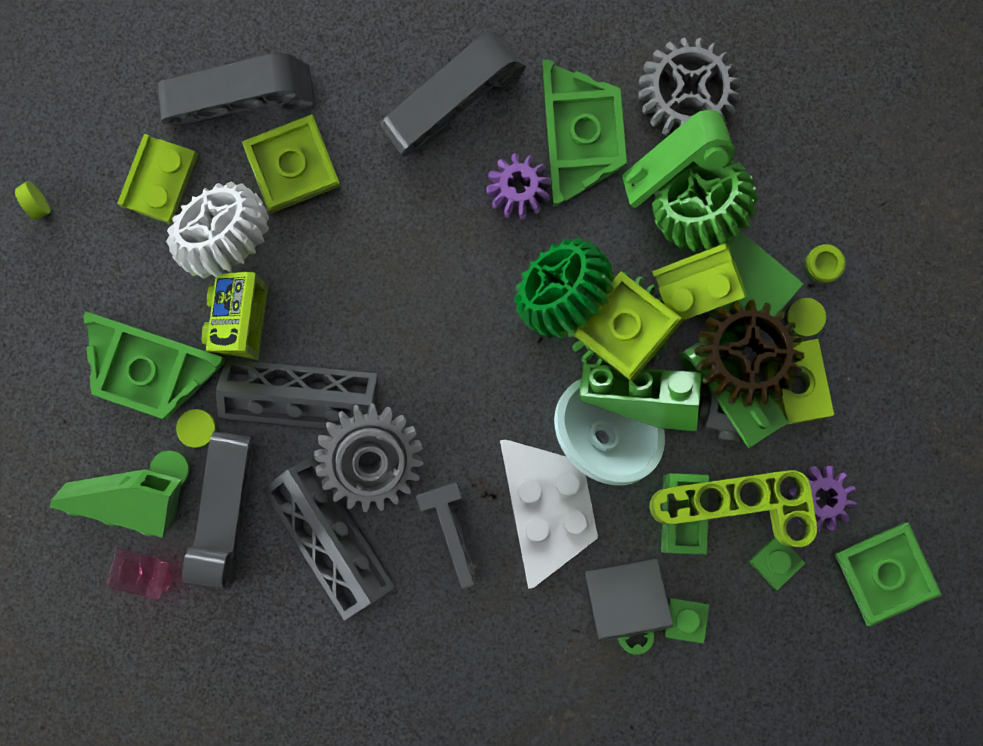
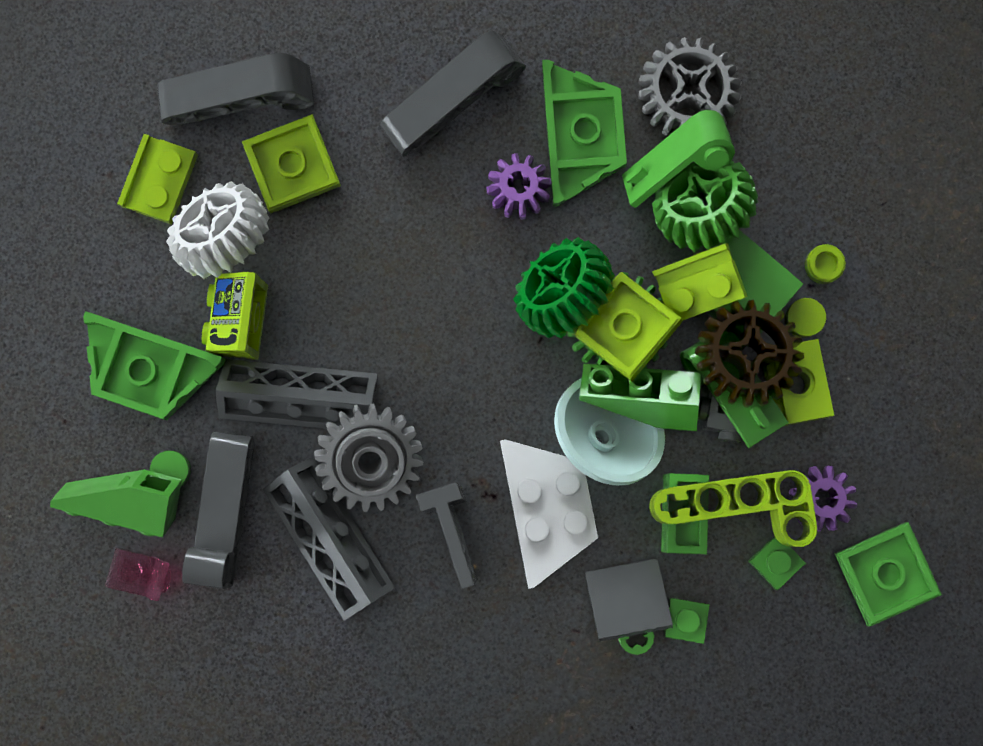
(32, 200): lime tile -> none
(196, 428): lime tile -> none

